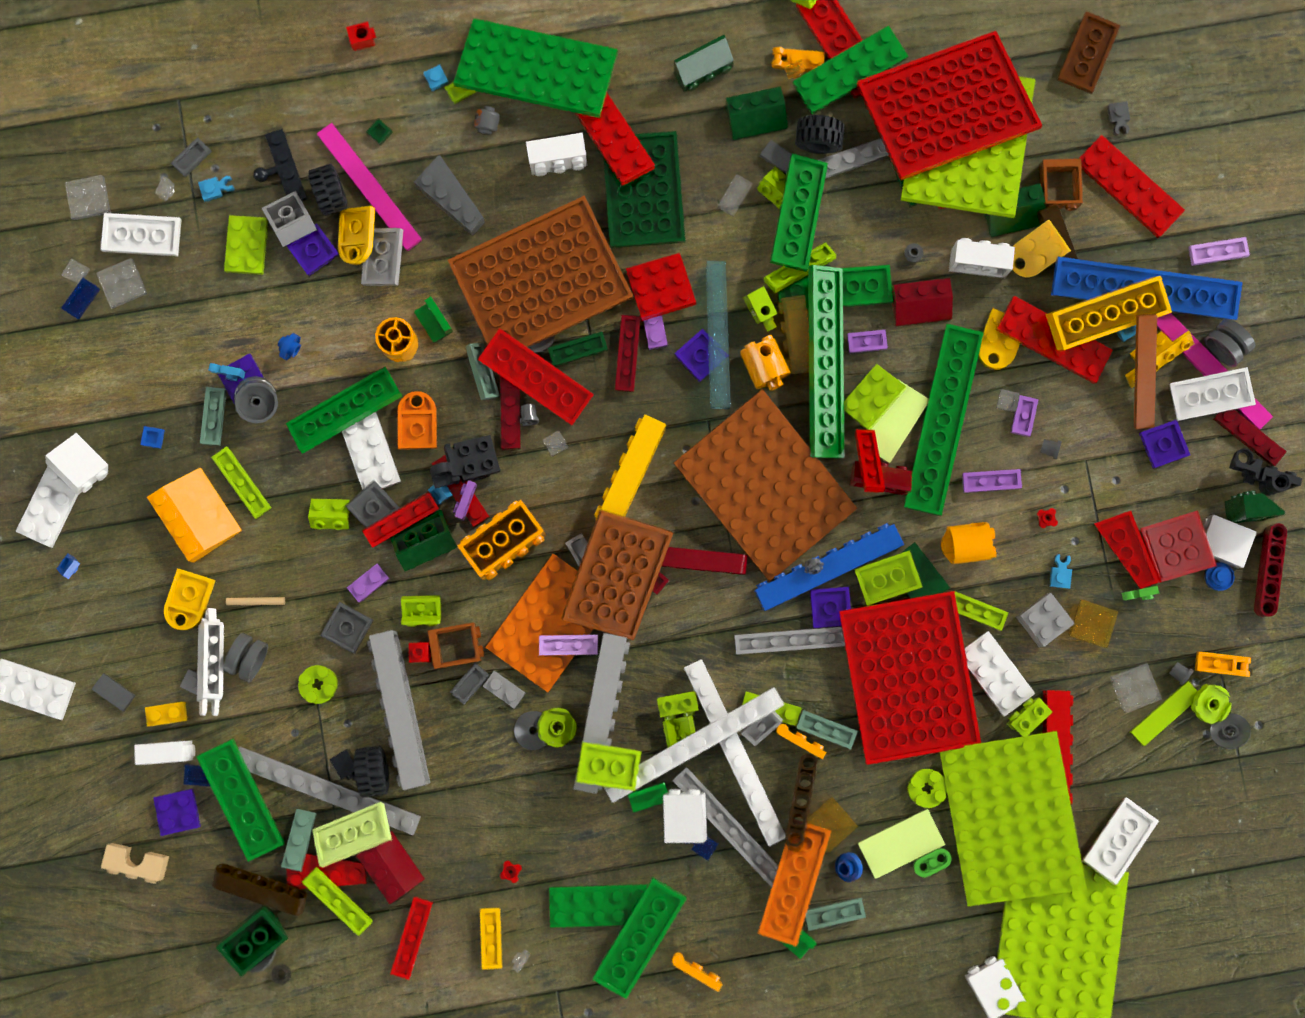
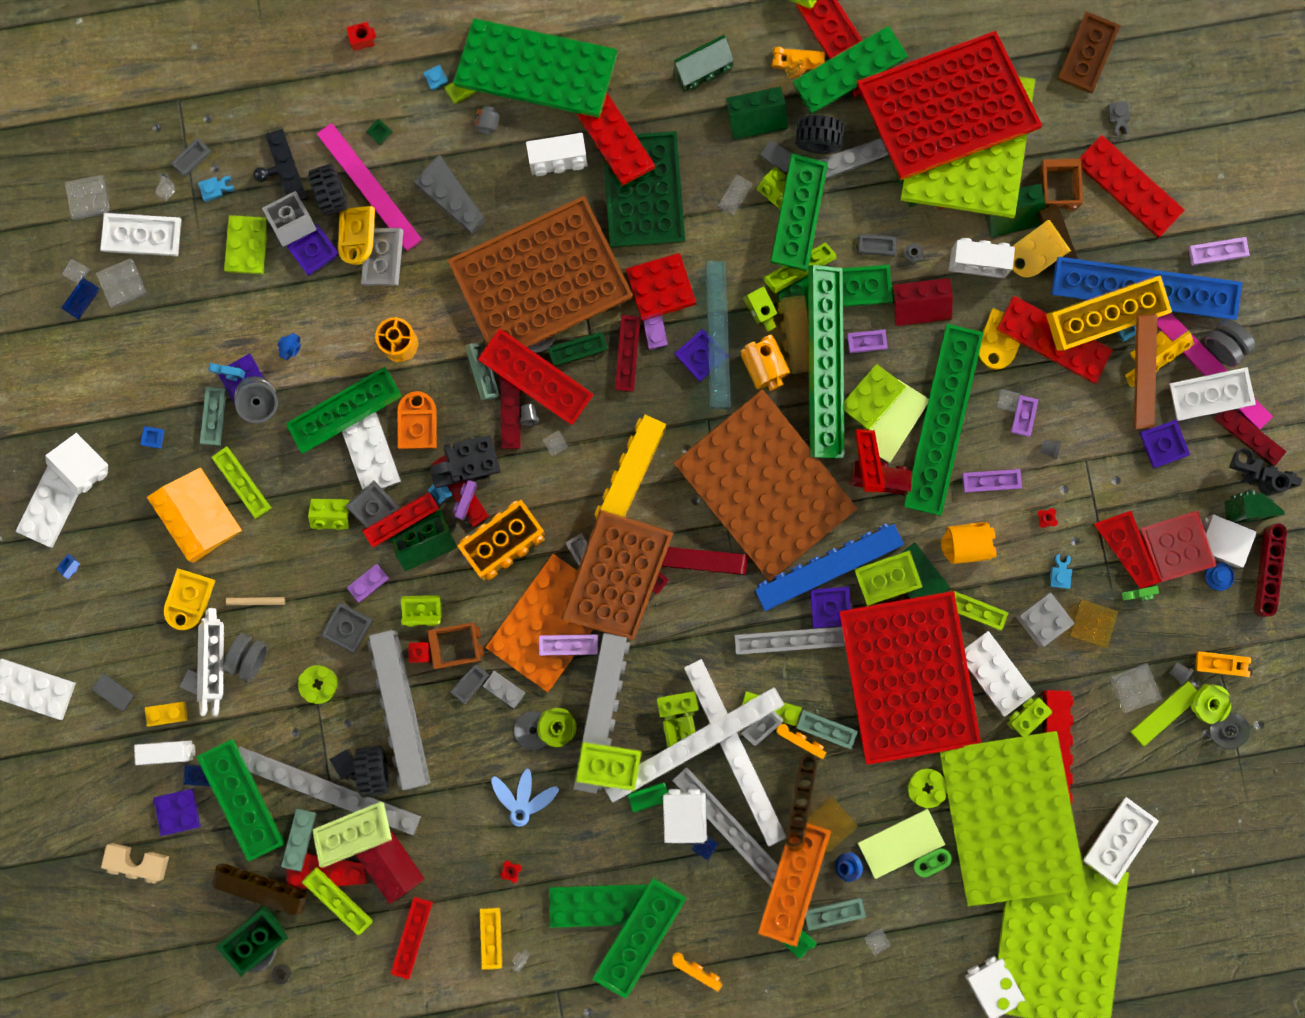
(433, 320): green panel -> none
(522, 806): none -> light blue plant
(813, 566): dark grey plate -> none
(877, 245): none -> dark grey tile
(877, 941): none -> clear plate

